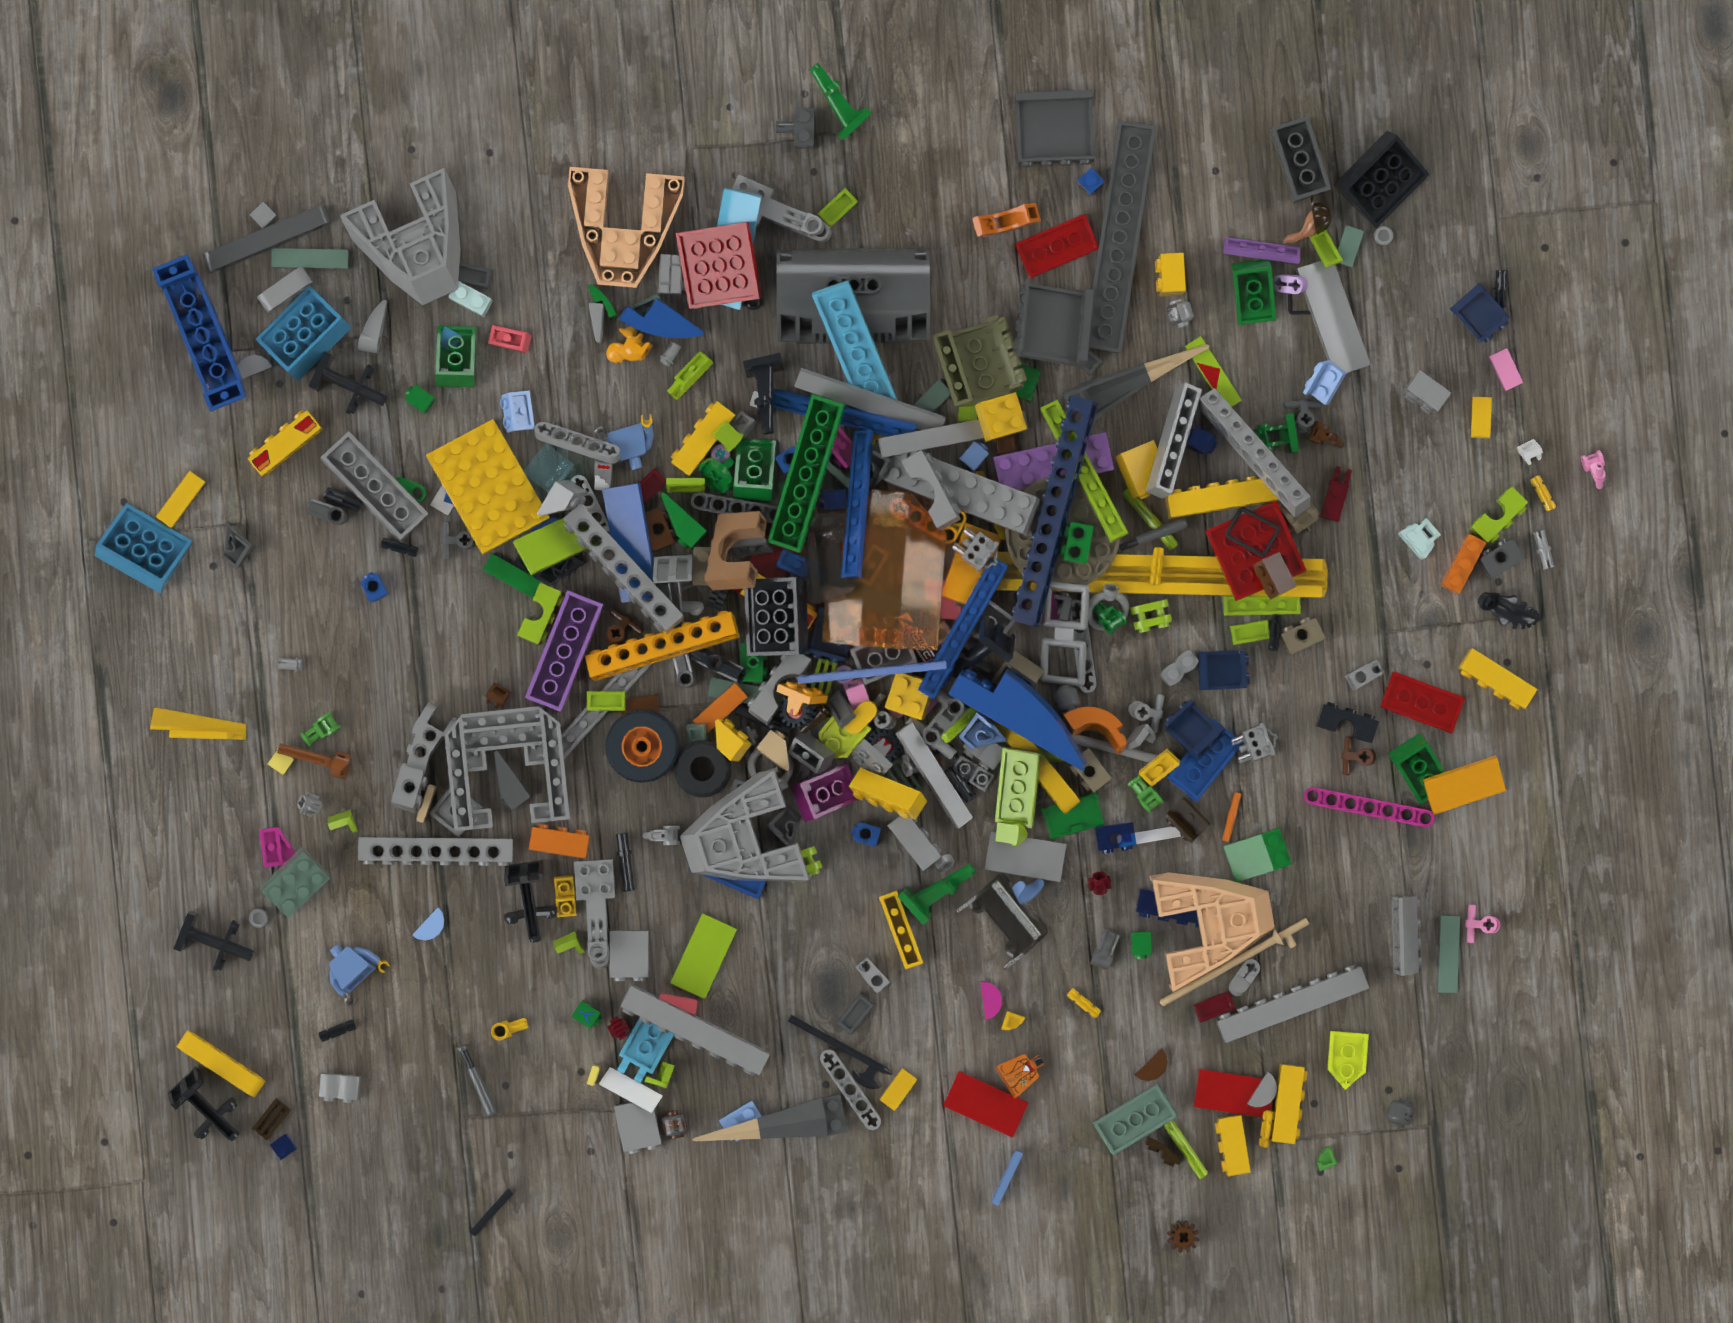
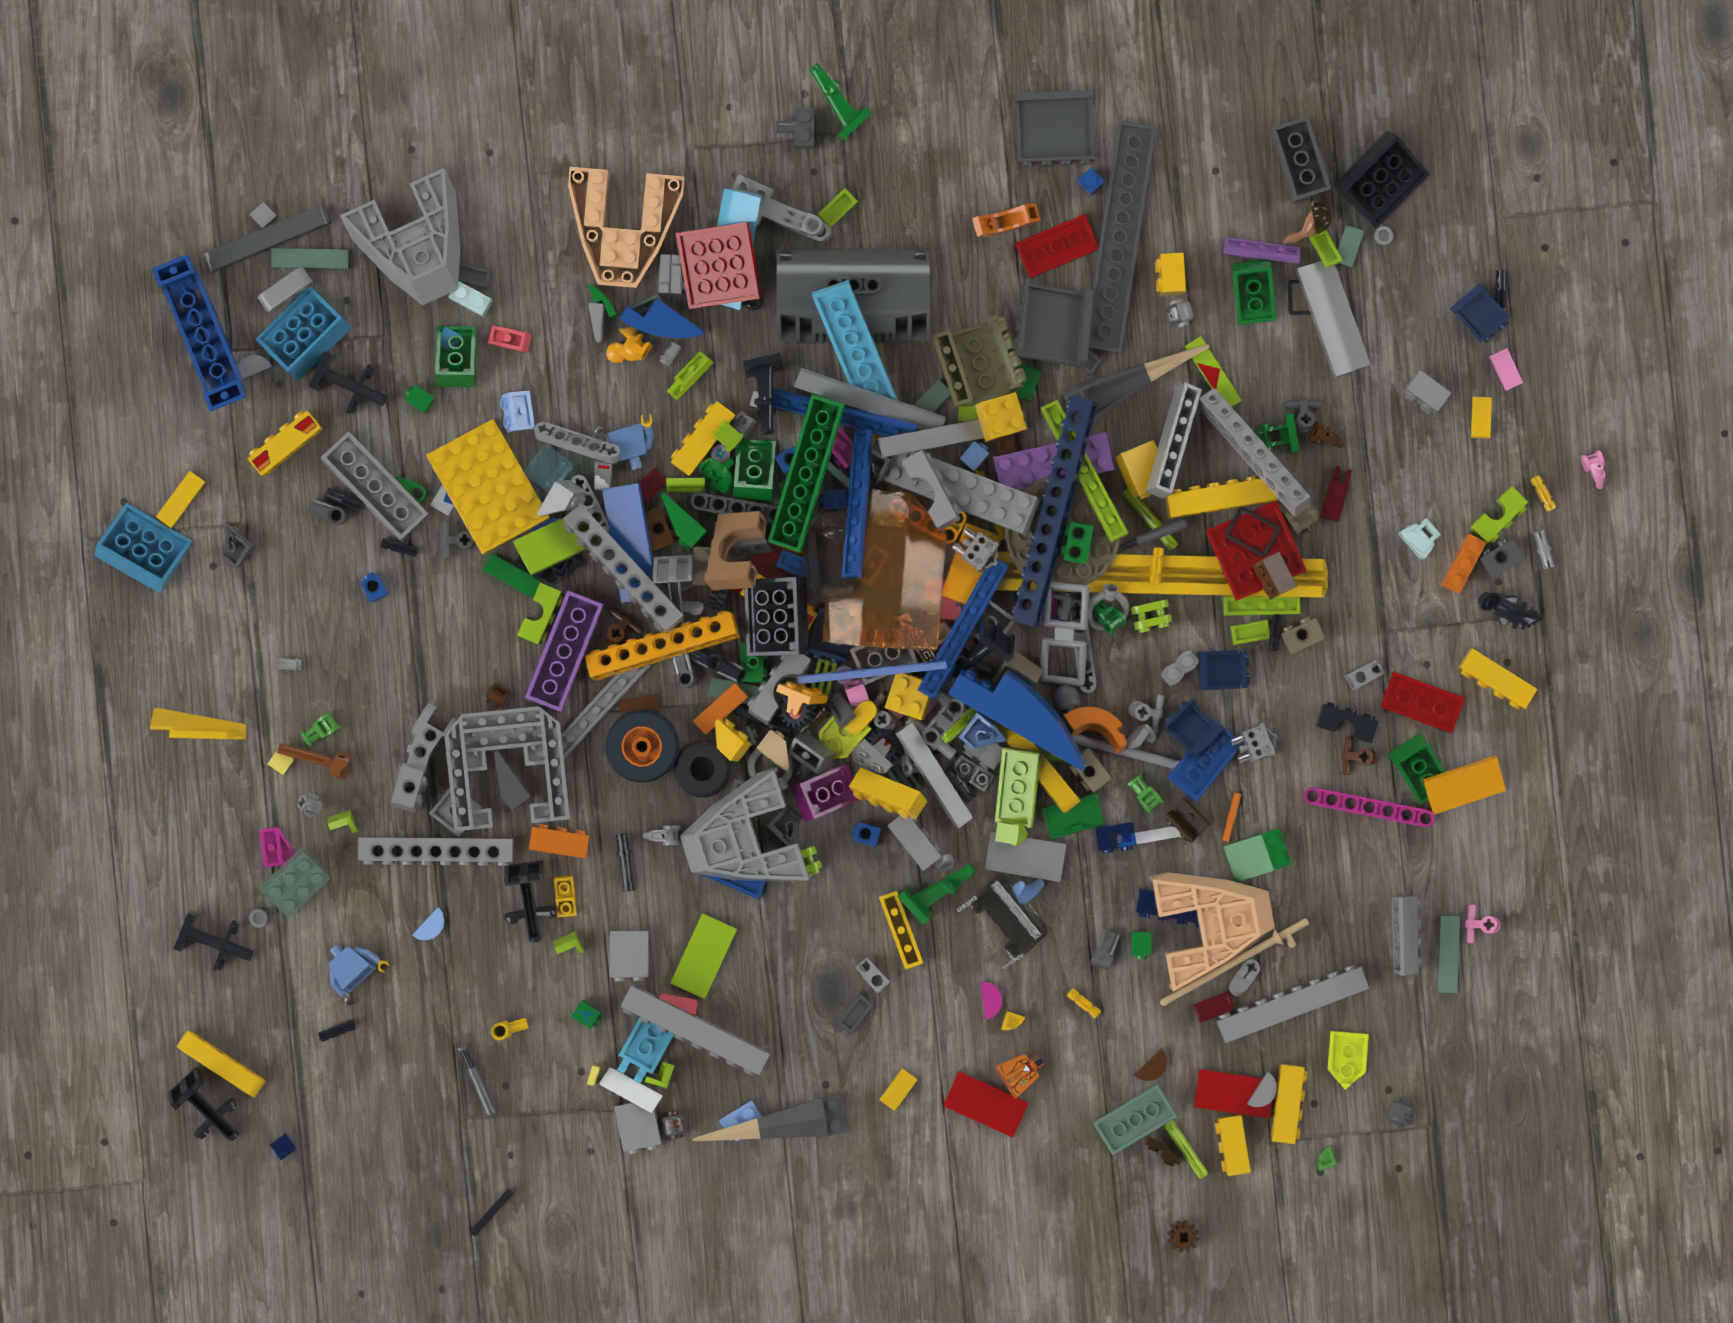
(261, 1131): dark brown tile -> none
(339, 1086): light grey brick -> none
(372, 333): light grey piece -> none
(426, 803): tan tile -> none
(595, 884): light grey brick -> none
(606, 700): lime tile -> none
(618, 1028): dark red gear -> none
(696, 732): sand green tile -> none
(858, 1095): light grey beam -> none
(865, 1079): black piece -> none
(1006, 1178): medium blue tile -> none
(1099, 883): dark red gear -> none
(1159, 767): yellow plate -> none
(1201, 441): clear blue brick -> none
(1266, 1128): yellow axle -> none
(1290, 279): lavender beam -> none
(1324, 381): light blue bracket -> none
(1529, 450): white tile -> none

